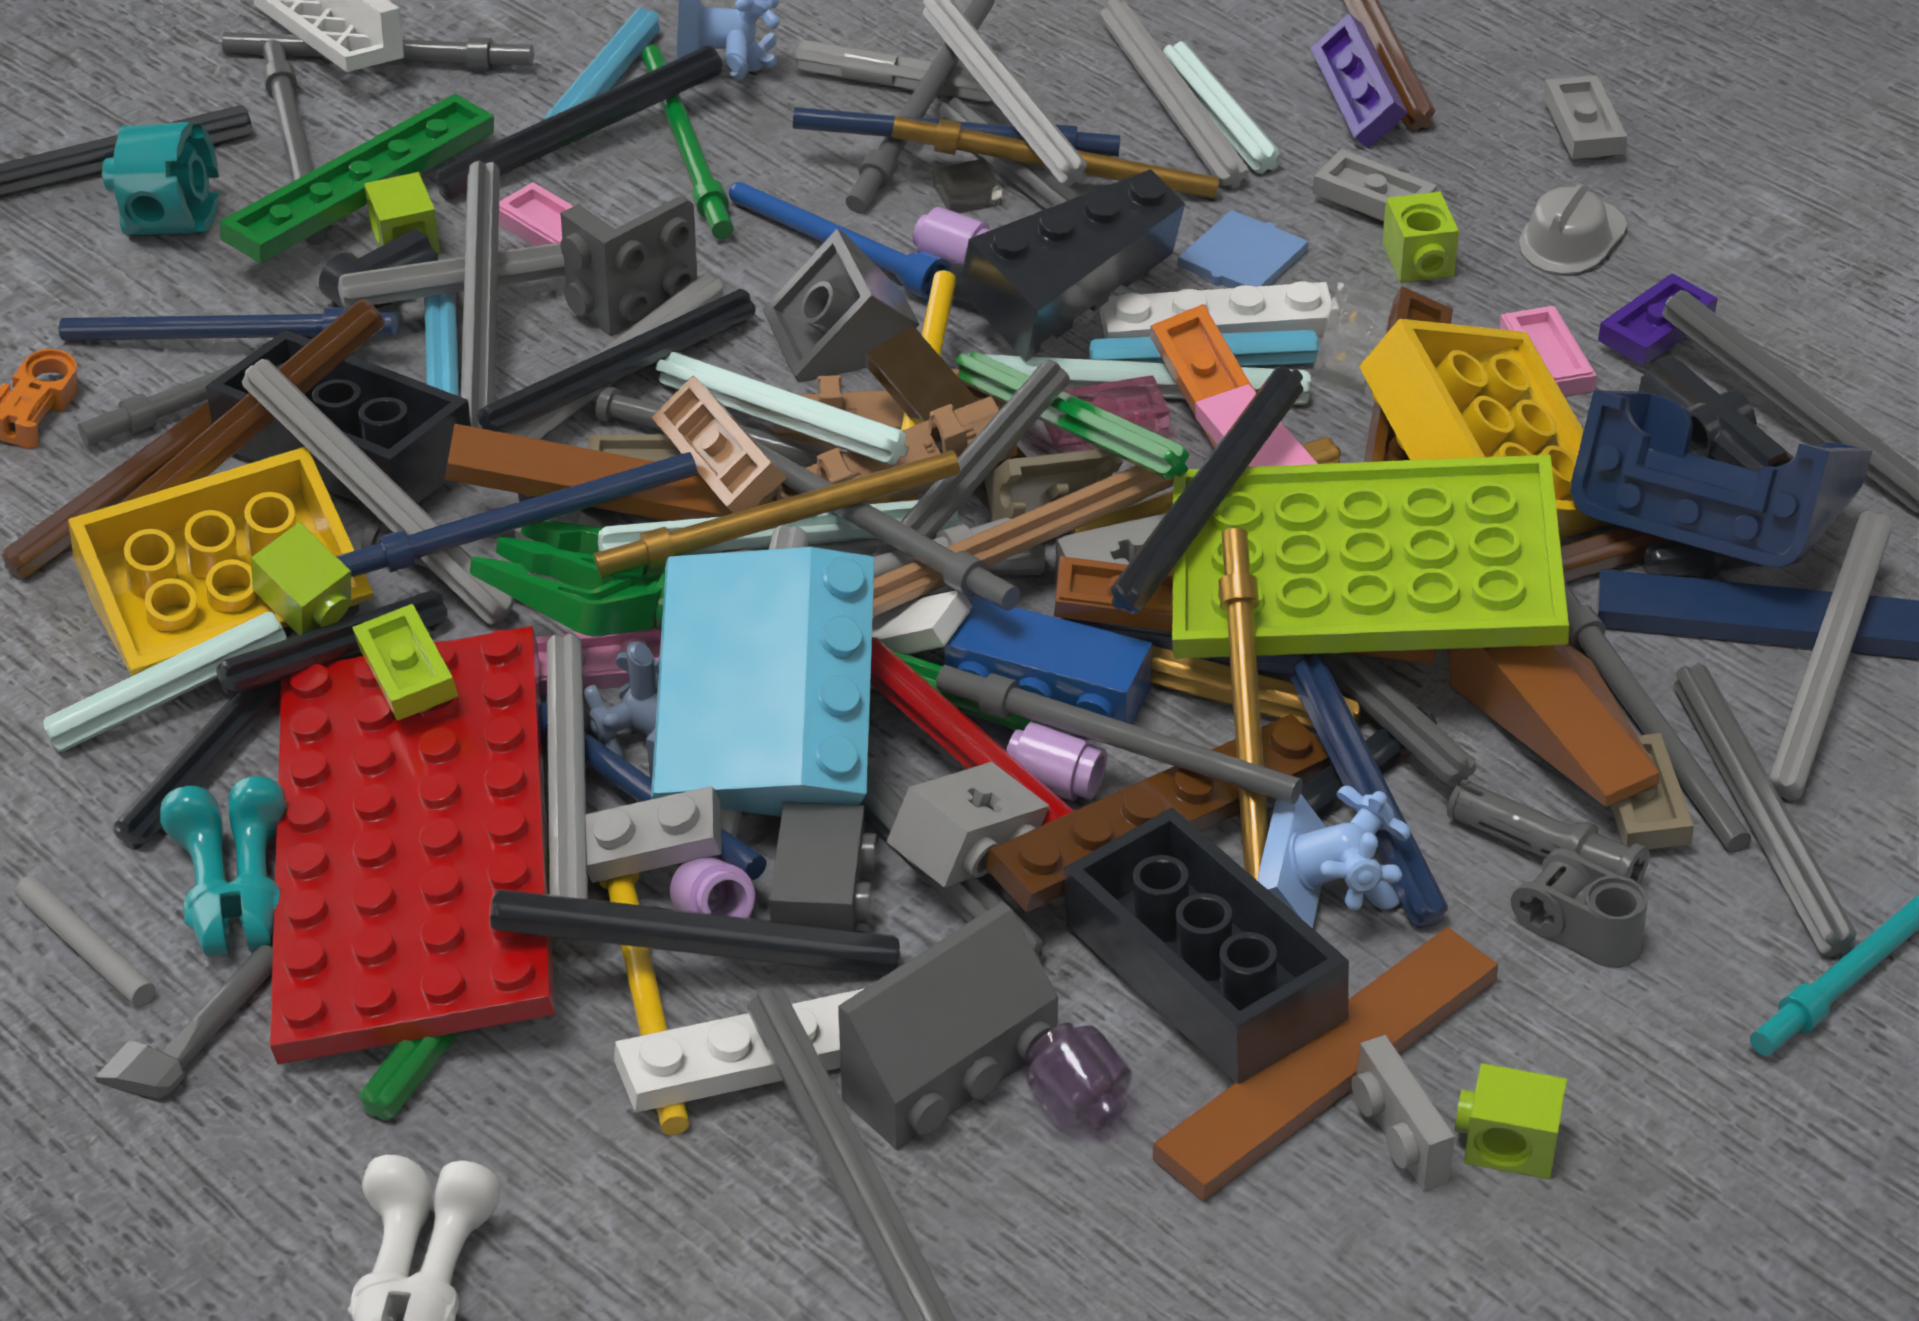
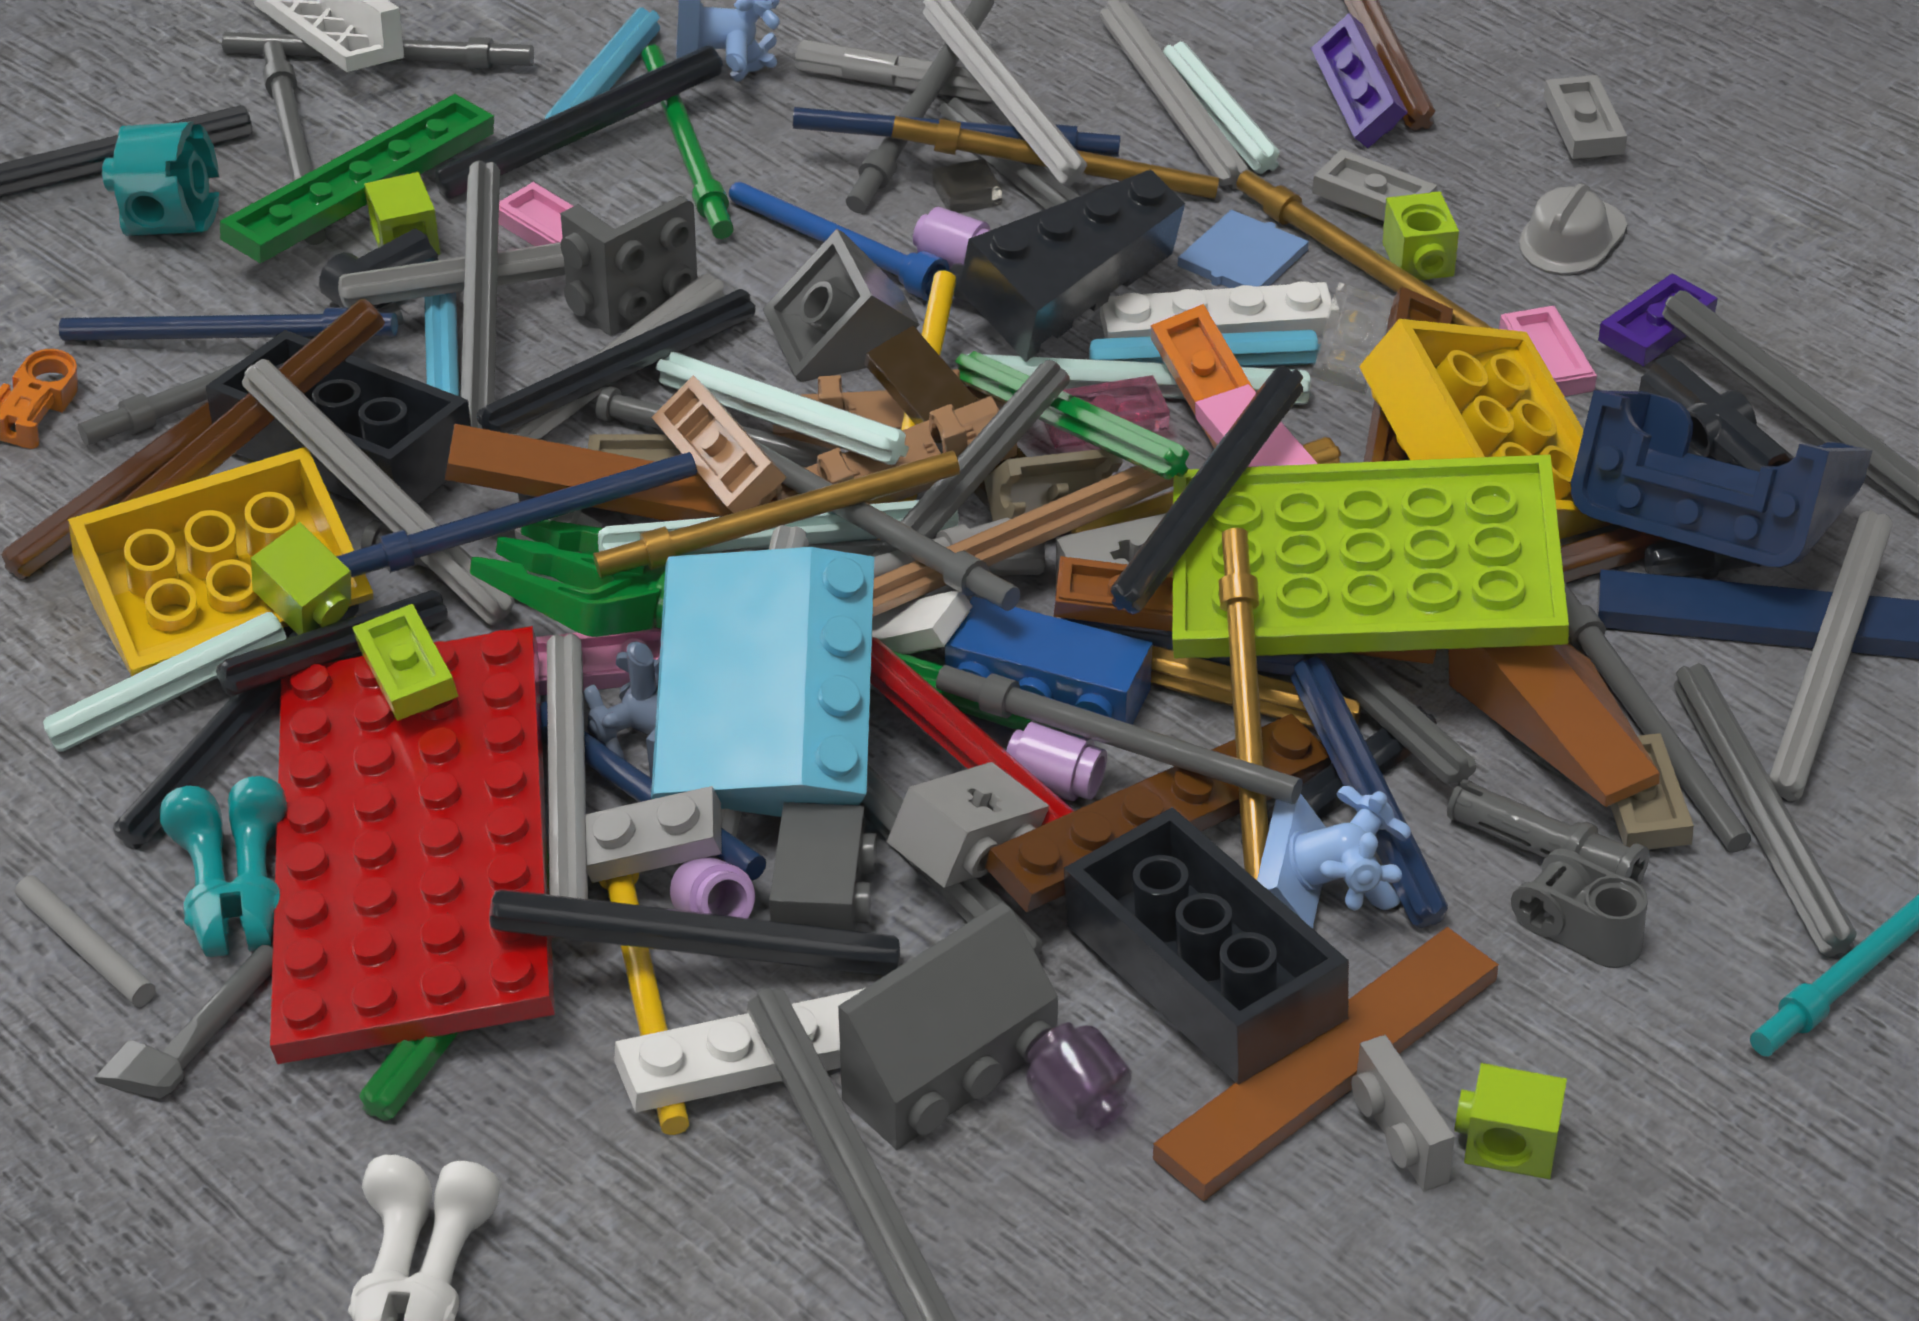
(1287, 208): none -> pearl gold bar

